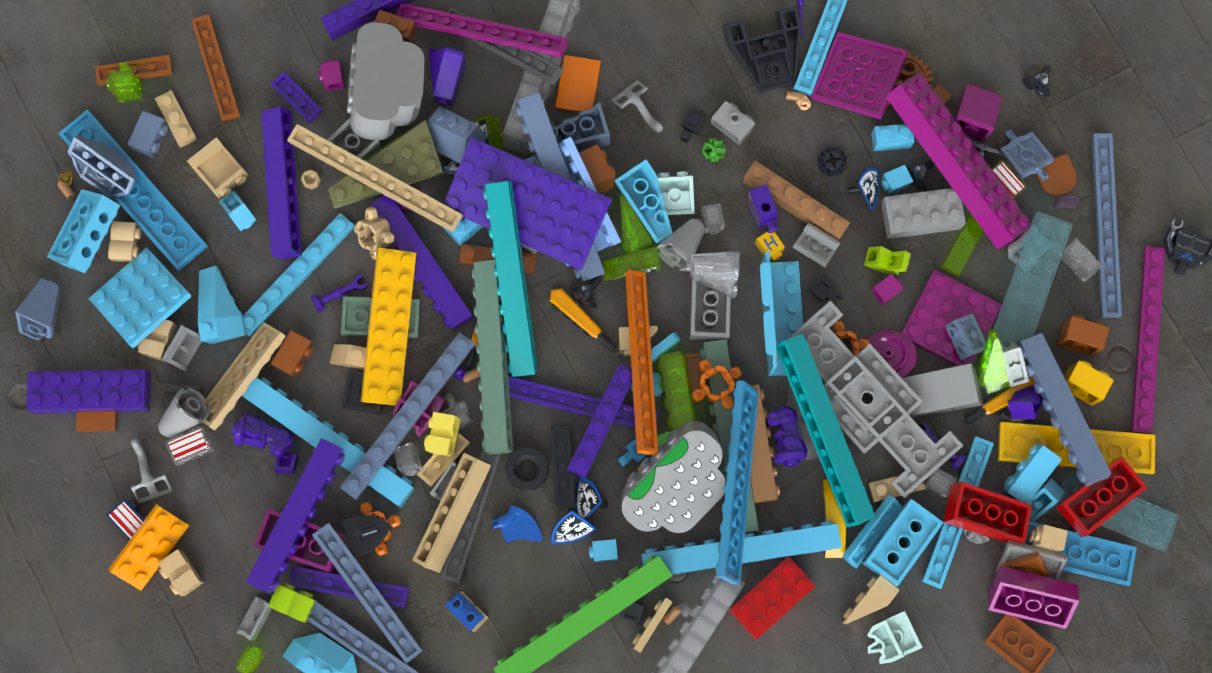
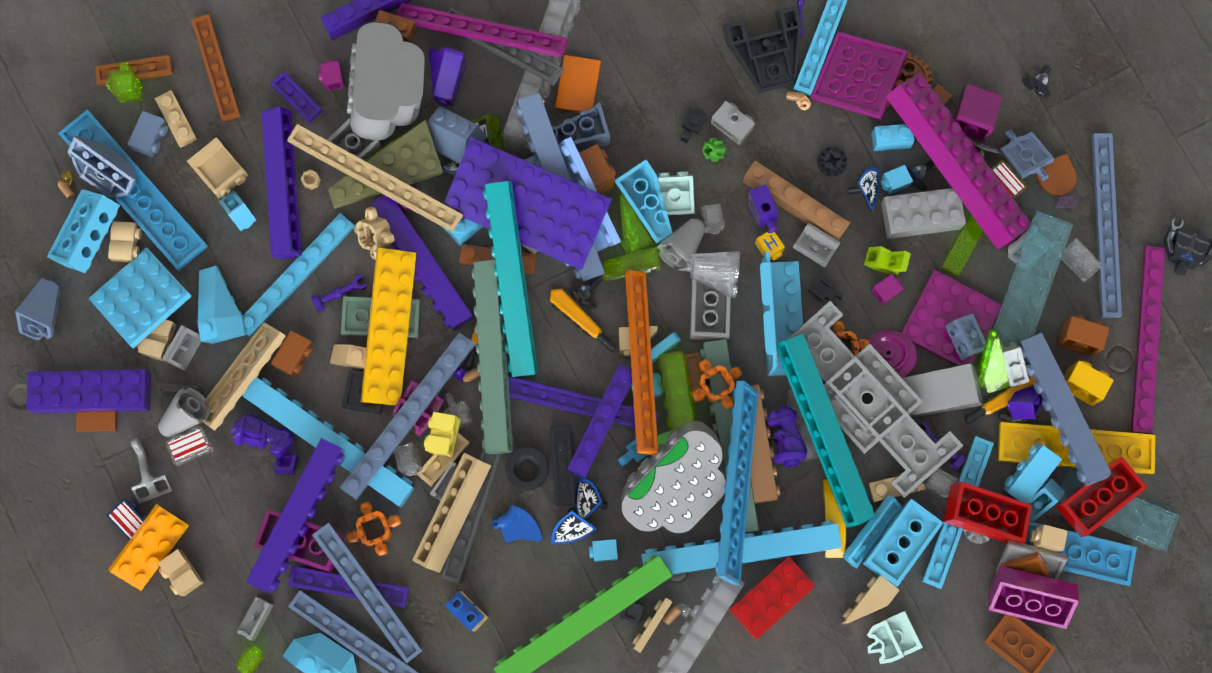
(292, 603): lime brick -> none
(365, 533): black shield -> none
(635, 99): light grey piece -> none

